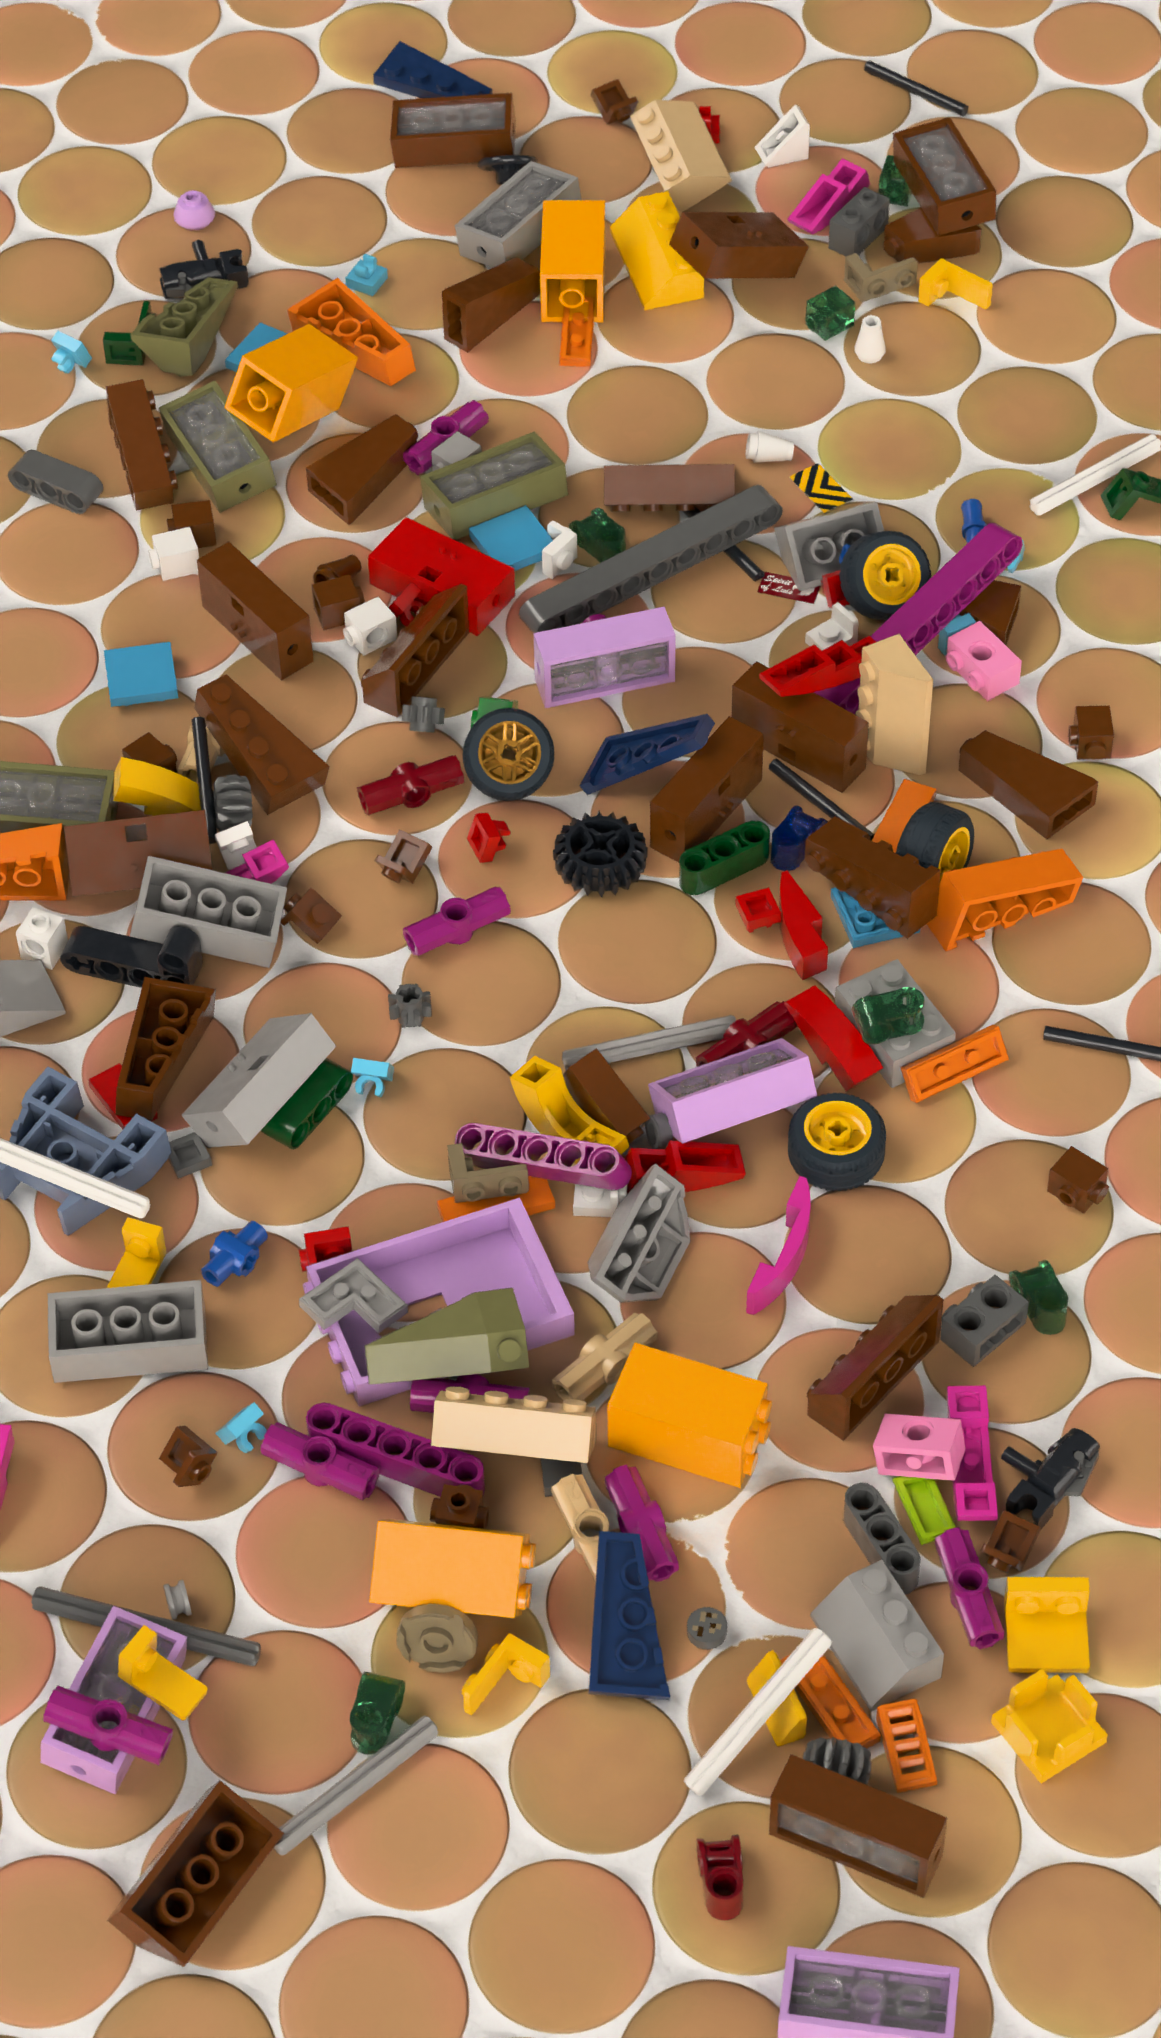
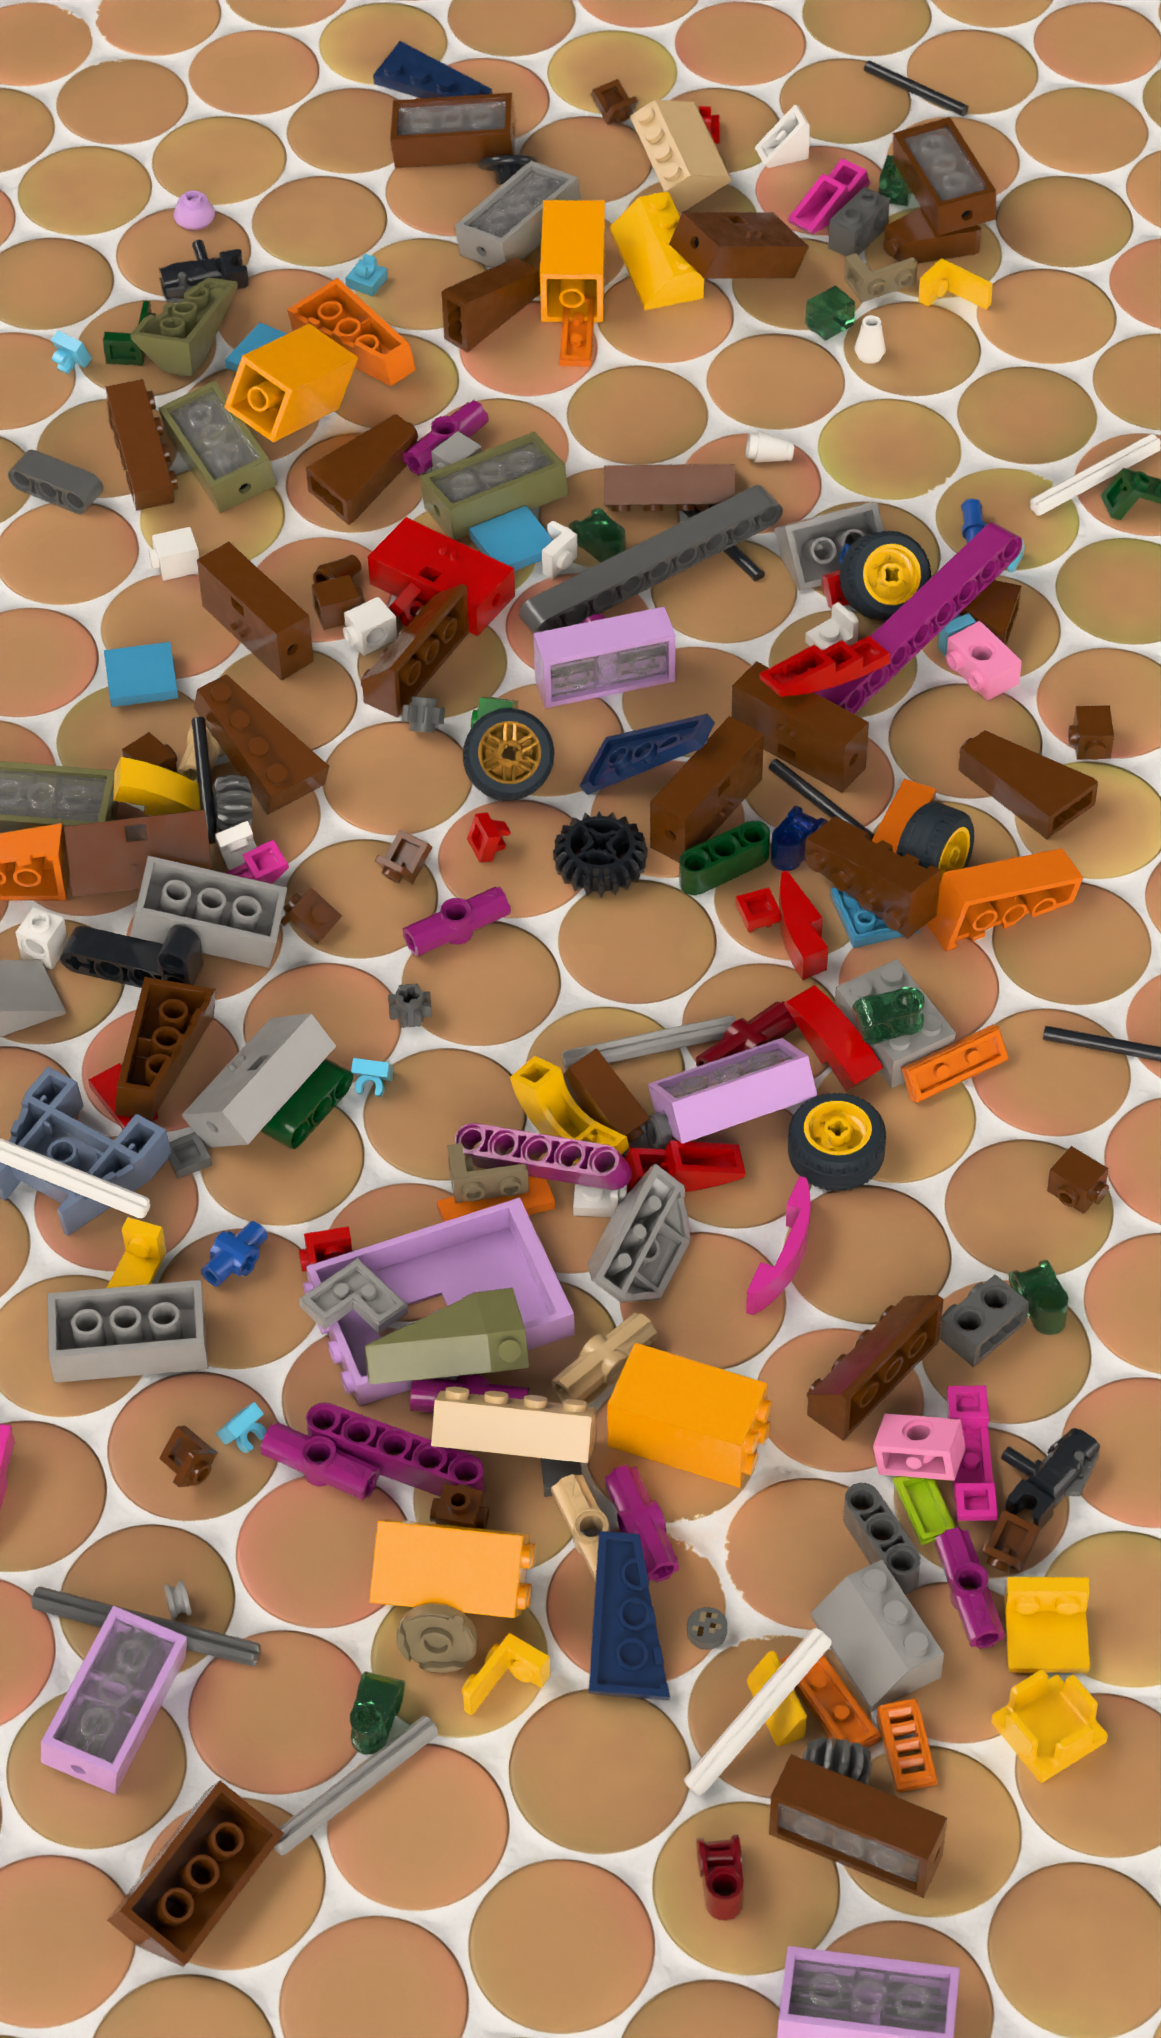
(84, 1714): magenta piece -> none
(158, 1677): yellow bracket -> none
(196, 516): reddish brown brick -> none
(410, 785): dark red piece -> none
(785, 587): dark red sticker -> none
(821, 488): sticker -> none
(897, 705): tan slope -> none

